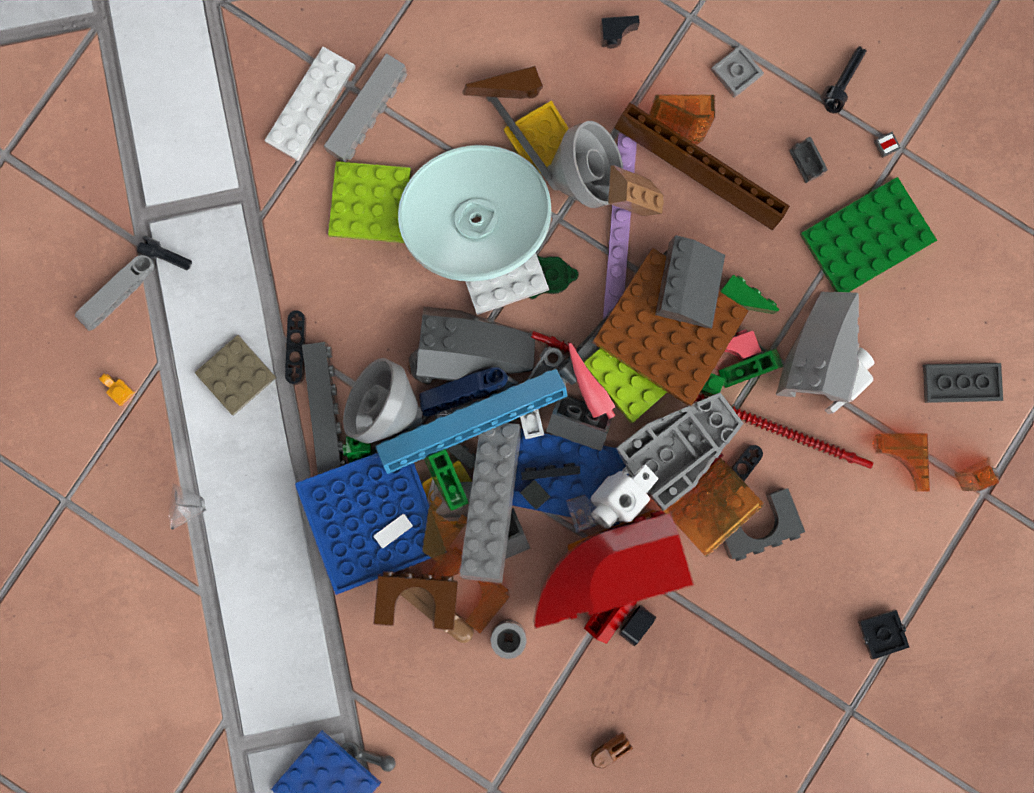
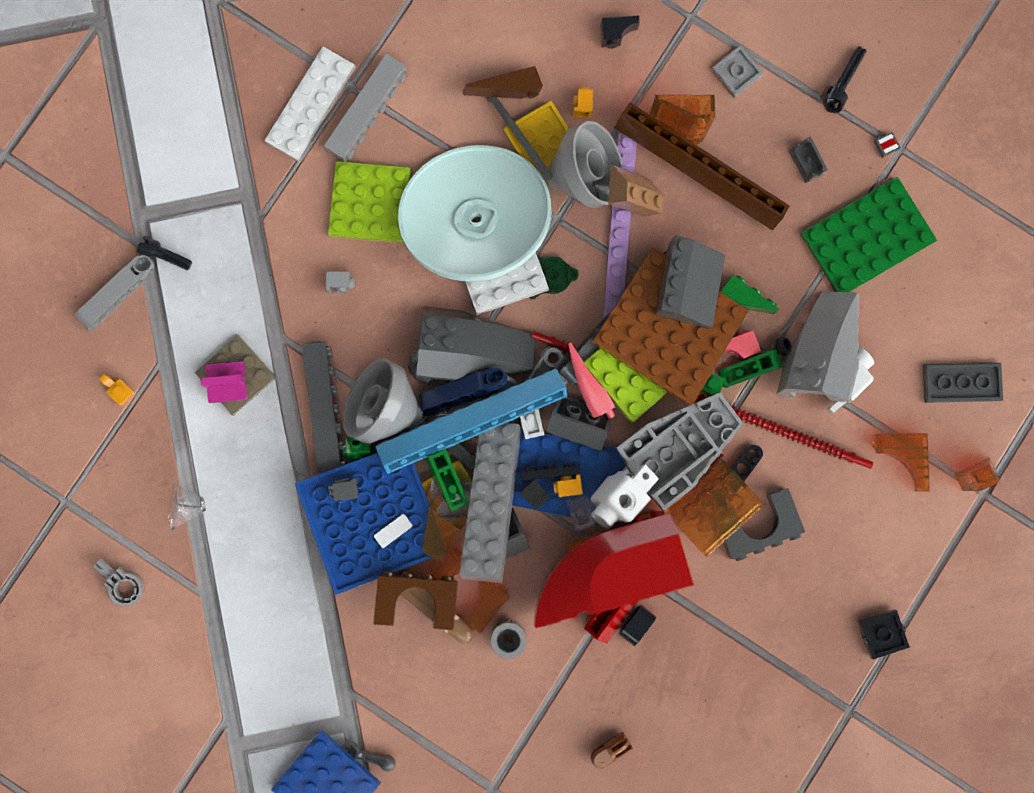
(112, 585): none -> light grey pin
(225, 382): none -> dark pink bracket
(292, 347): black beam -> none
(339, 282): none -> light grey brick
(344, 489): none -> dark grey window
(568, 486): none -> light orange brick
(583, 103): none -> light orange brick
(783, 345): none -> black plate

